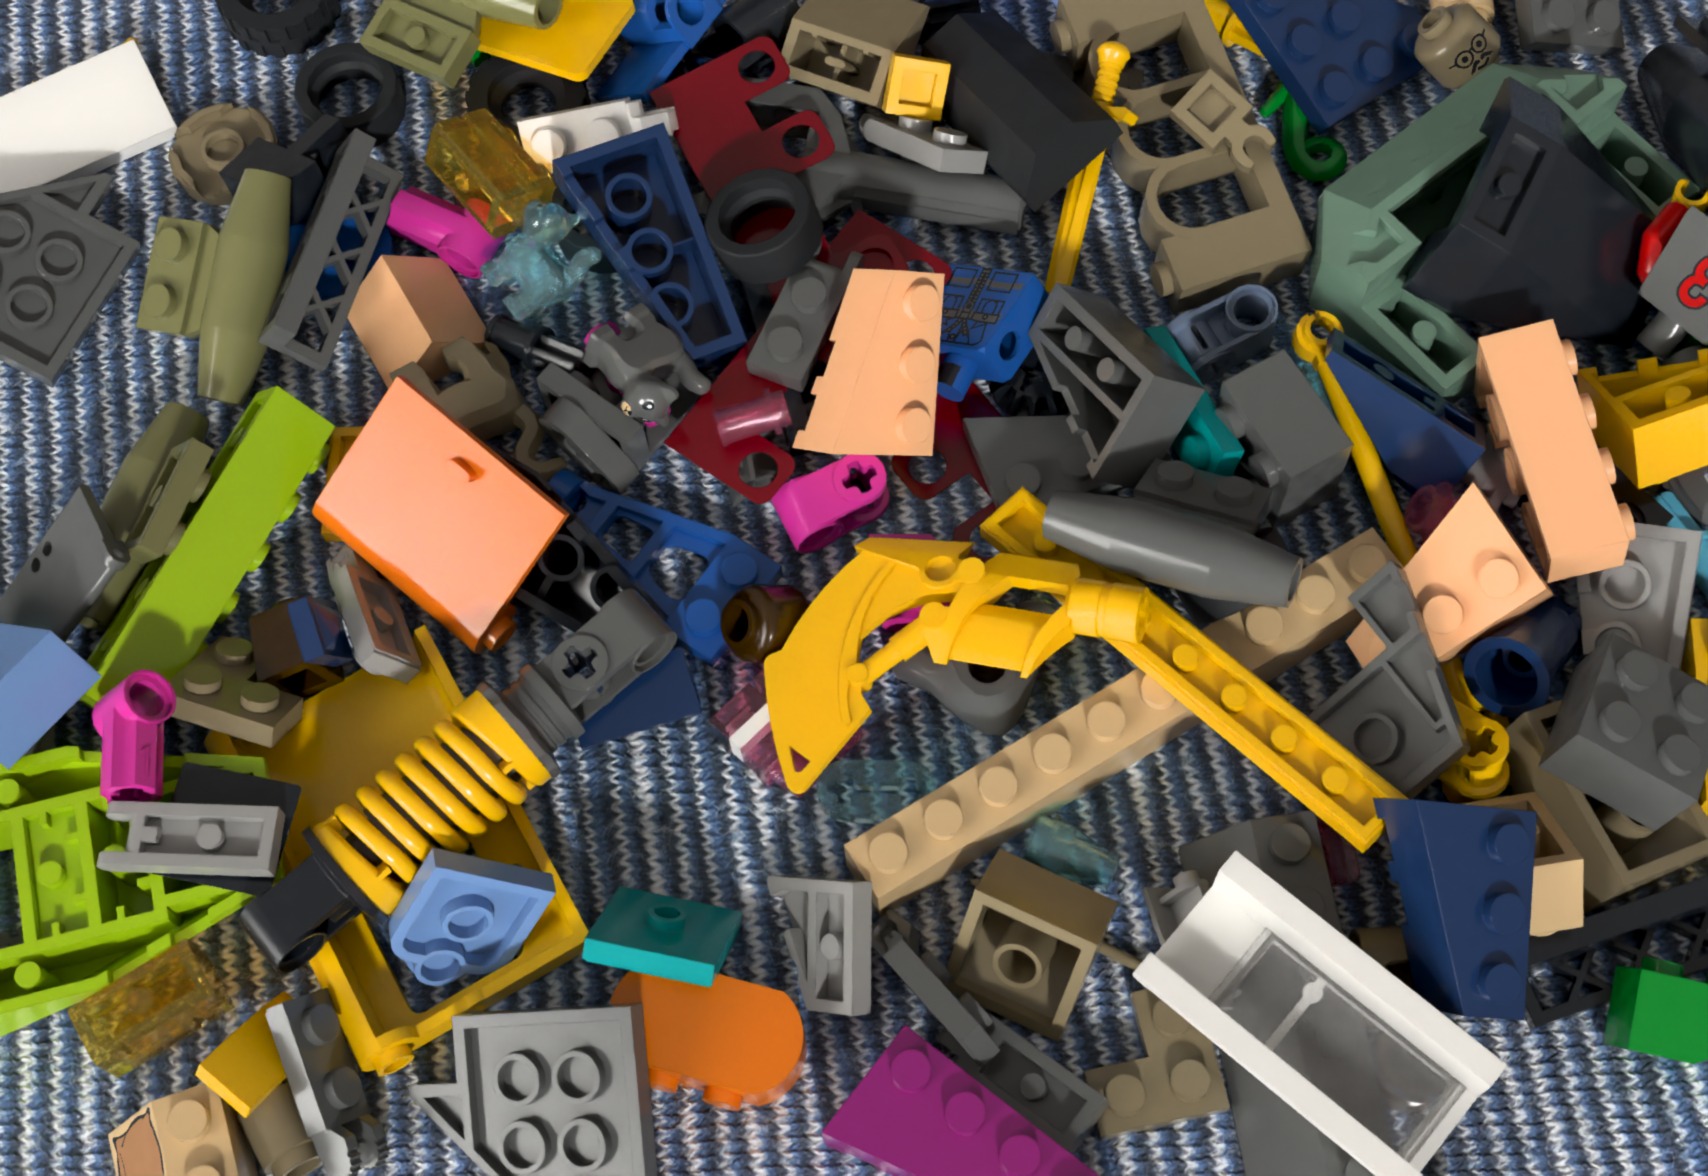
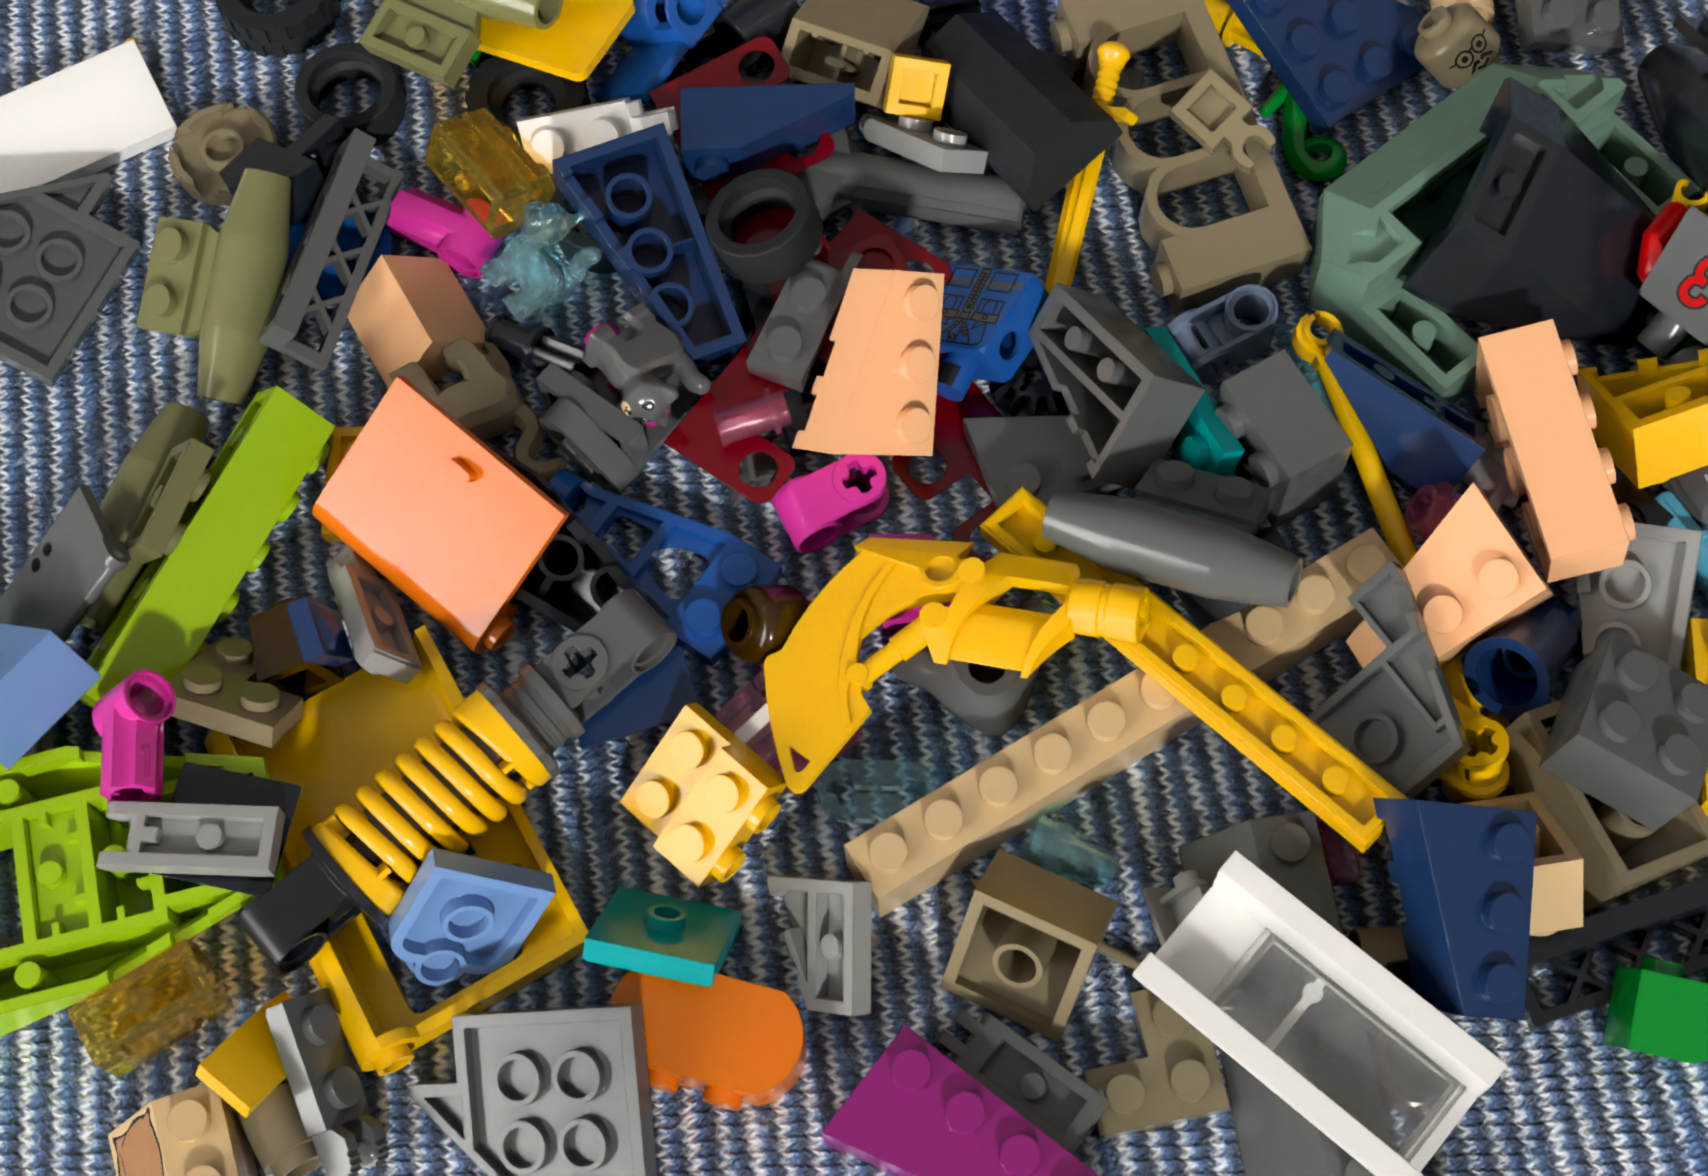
(704, 796): none -> yellow plate
(749, 126): none -> dark blue slope
(927, 978): dark grey hinge -> none

